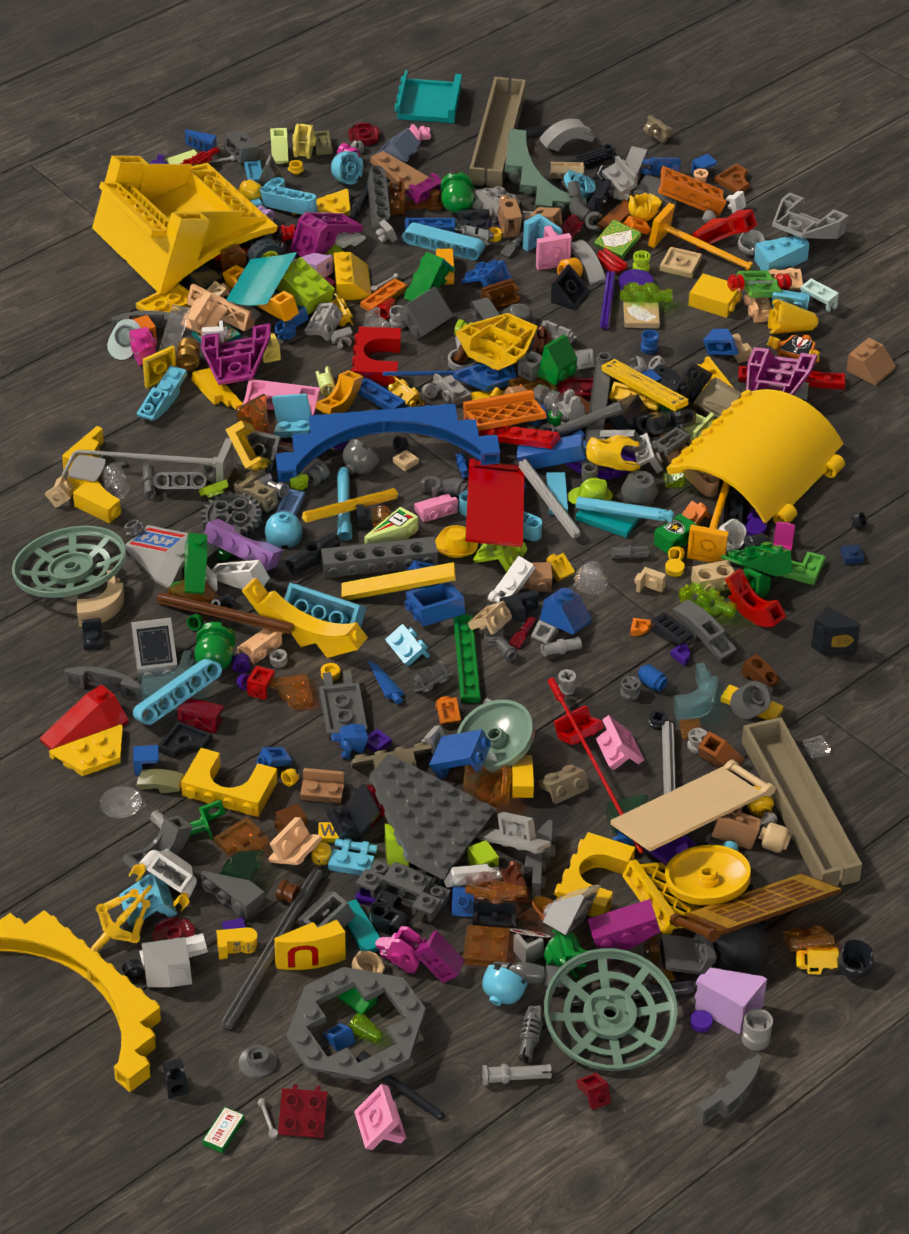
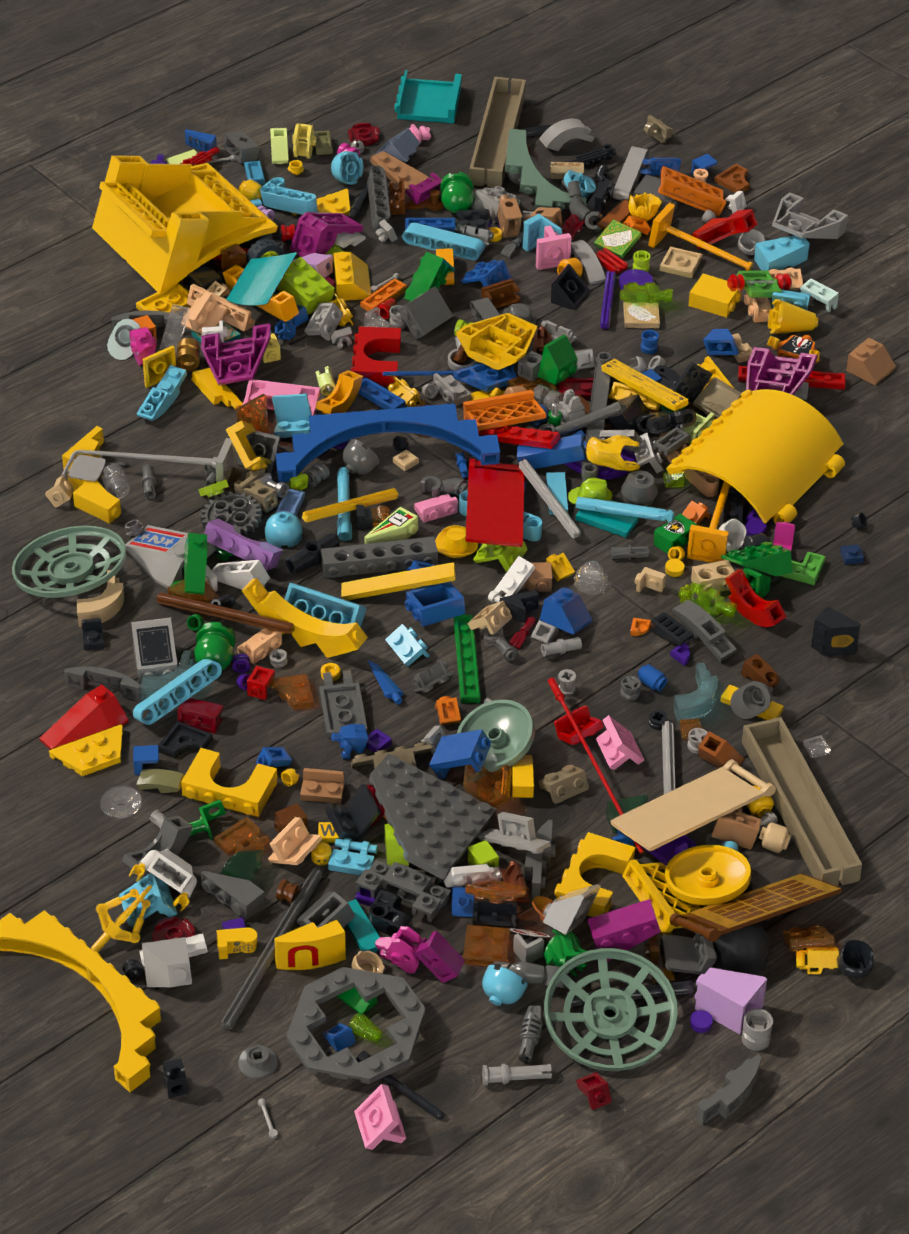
(172, 482): dark grey beam -> none
(223, 1130): tile -> none
(270, 171): dark grey slope -> none
(302, 1112): dark red plate -> none
(621, 175): light grey bracket -> none

